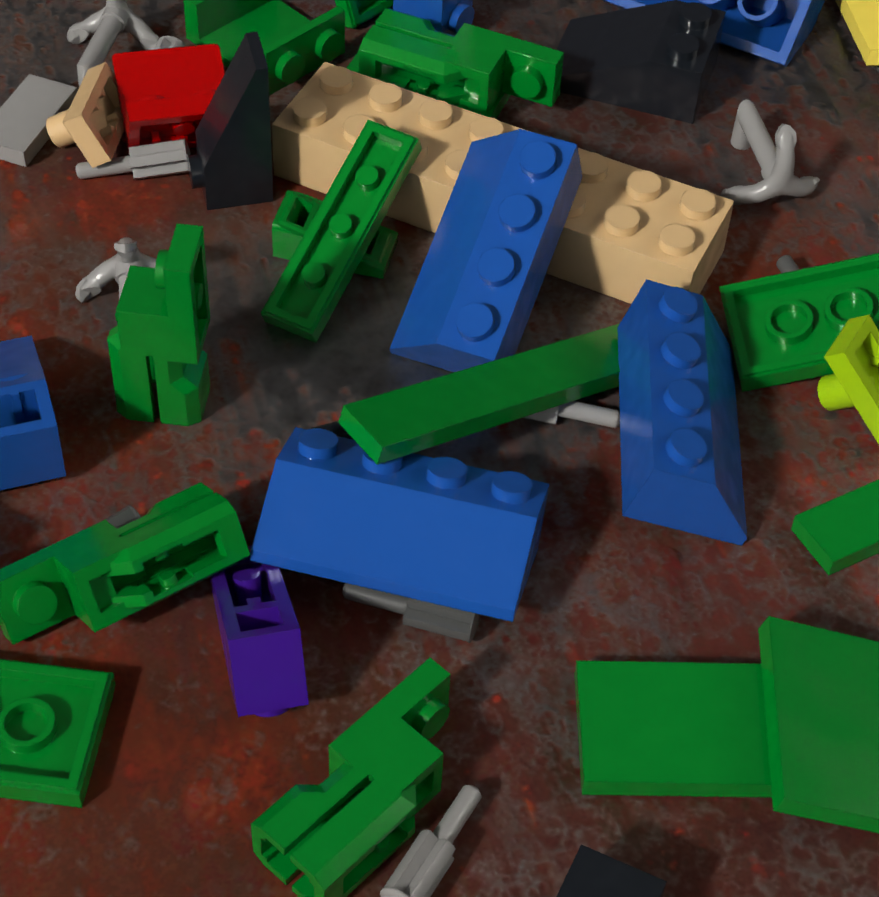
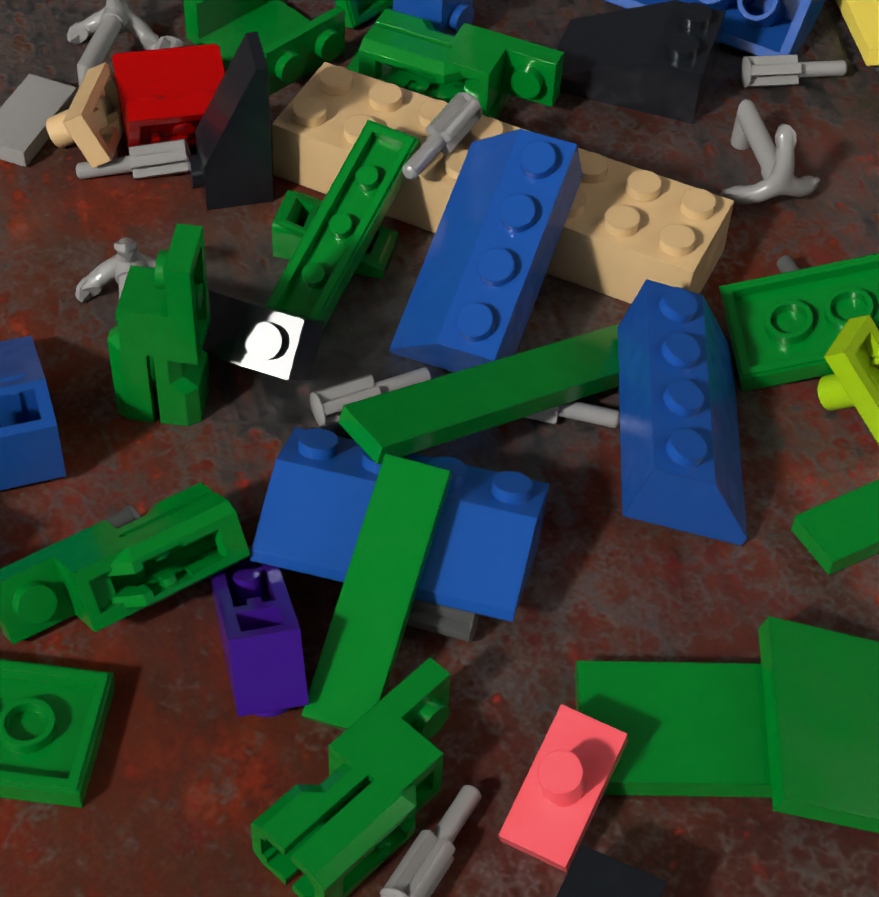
(262, 336): none -> black slope
(328, 402): none -> light grey axle
(377, 592): none -> green tile
(445, 132): none -> light grey axle
(563, 788): none -> coral tile
(785, 70): none -> light grey axle

